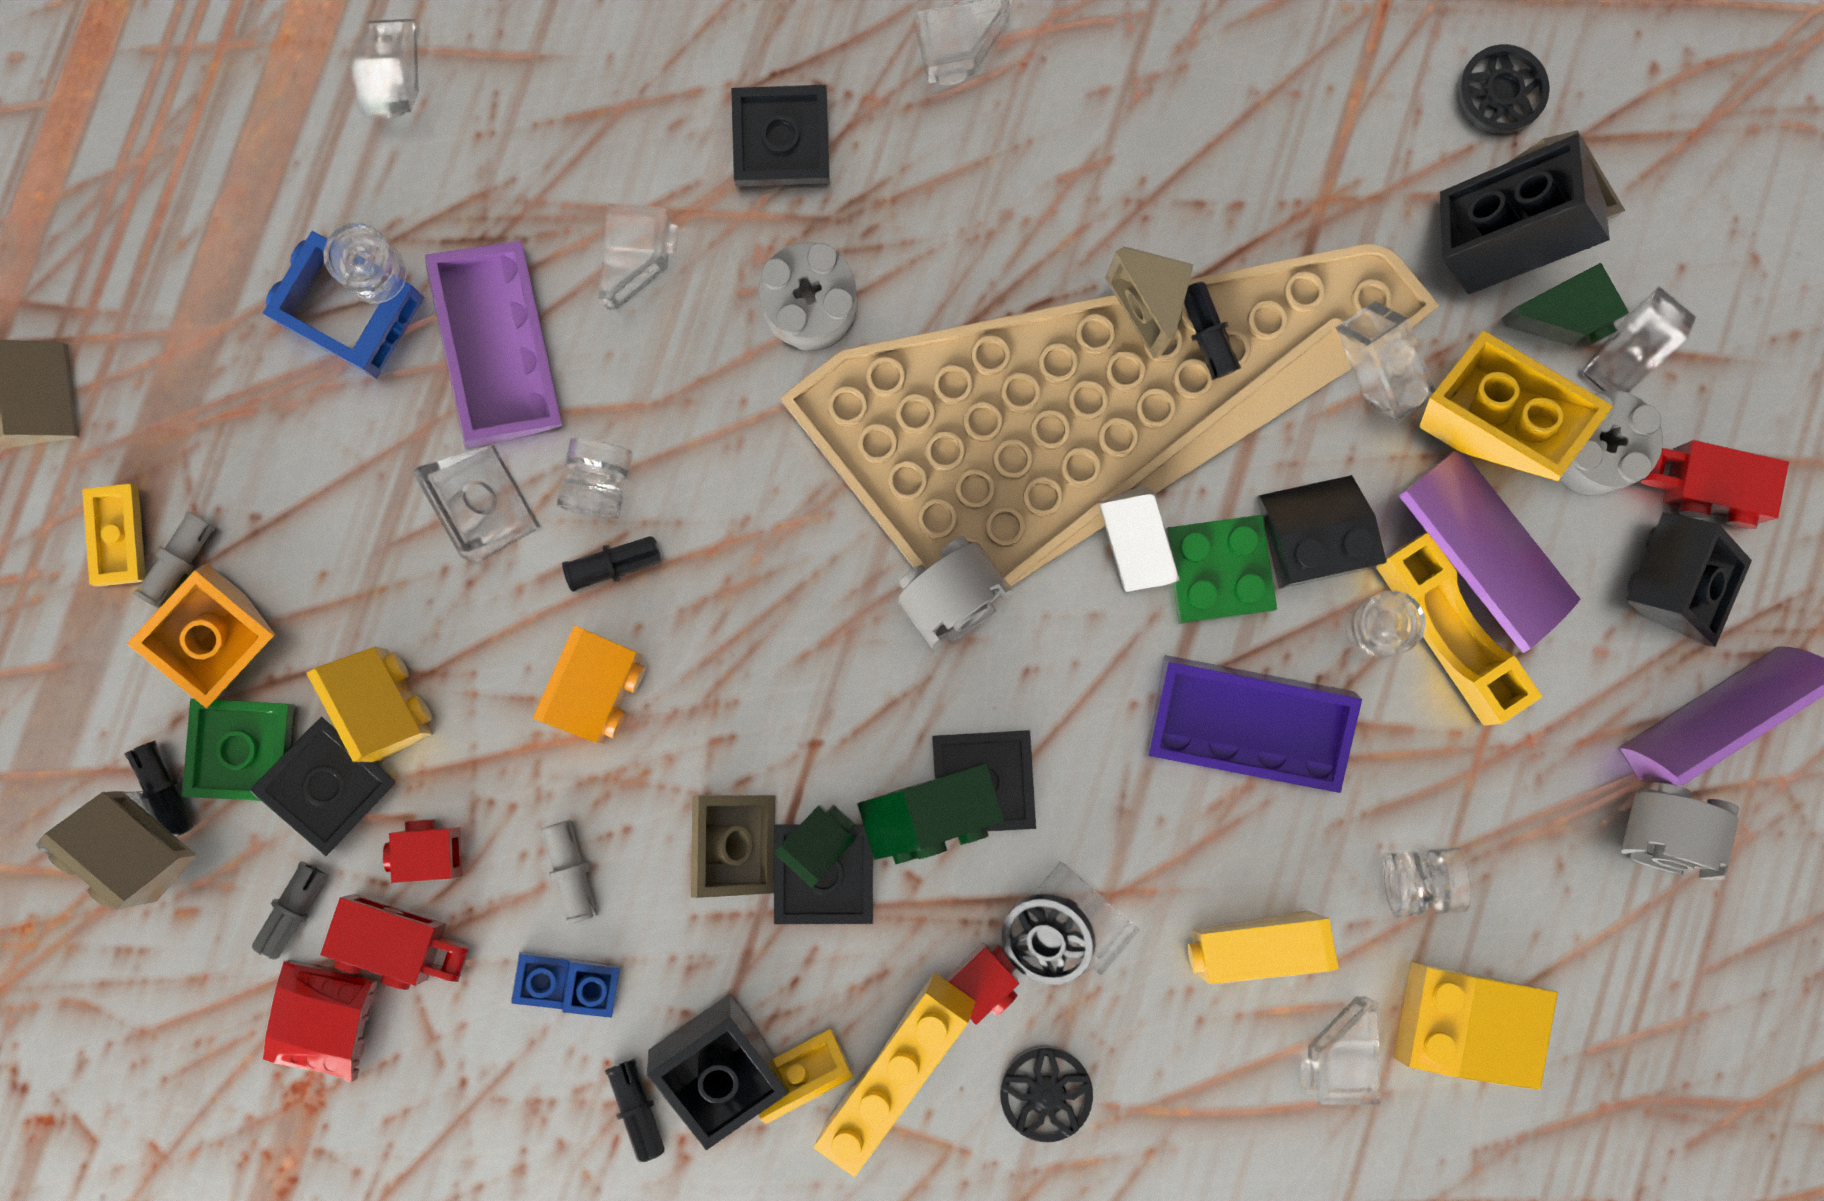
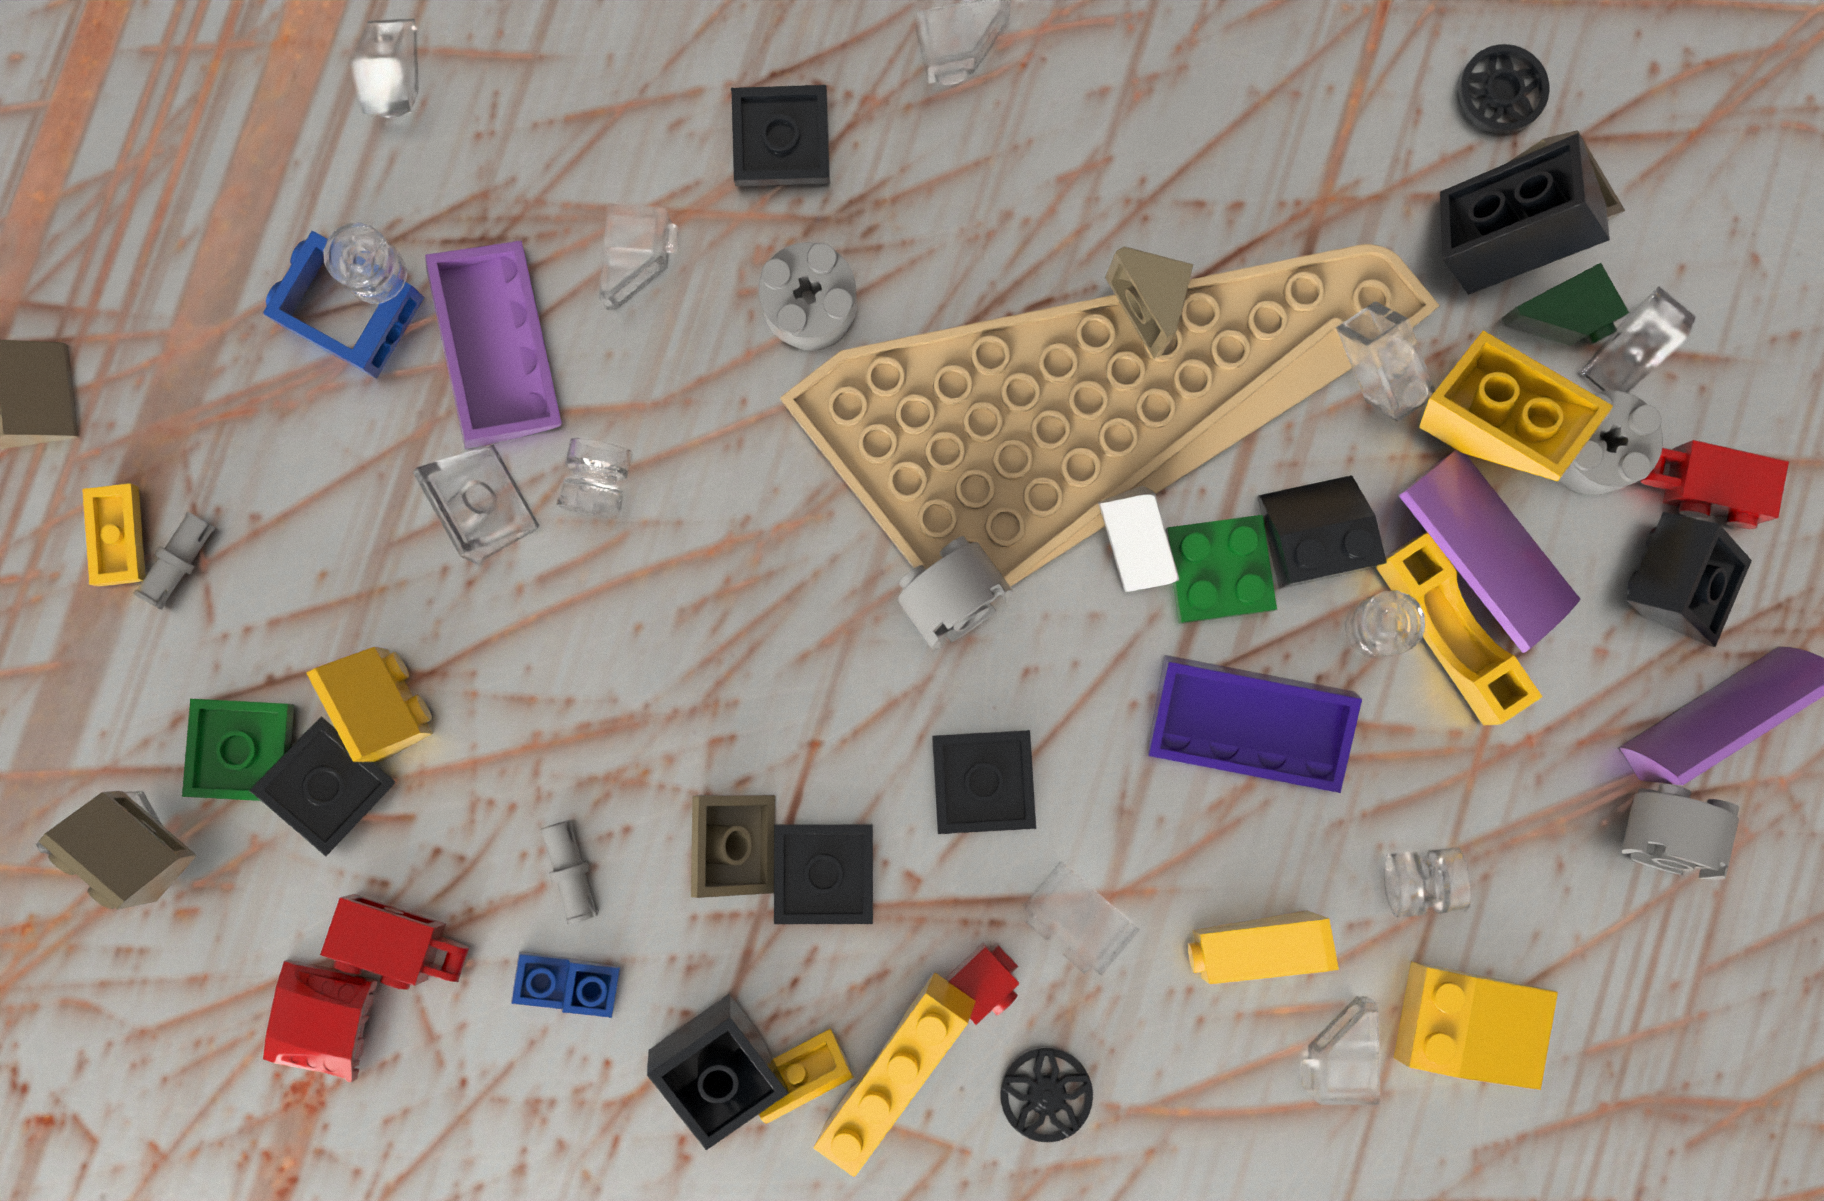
(159, 788): black axle -> none
(203, 635): light orange slope -> none
(289, 911): dark grey axle -> none
(423, 852): red brick -> none
(590, 686): light orange slope -> none
(611, 563): black axle -> none
(635, 1111): black axle -> none
(817, 843): dark green slope -> none
(925, 815): dark green brick -> none
(1048, 938): black wheel -> none
(1210, 332): black axle -> none

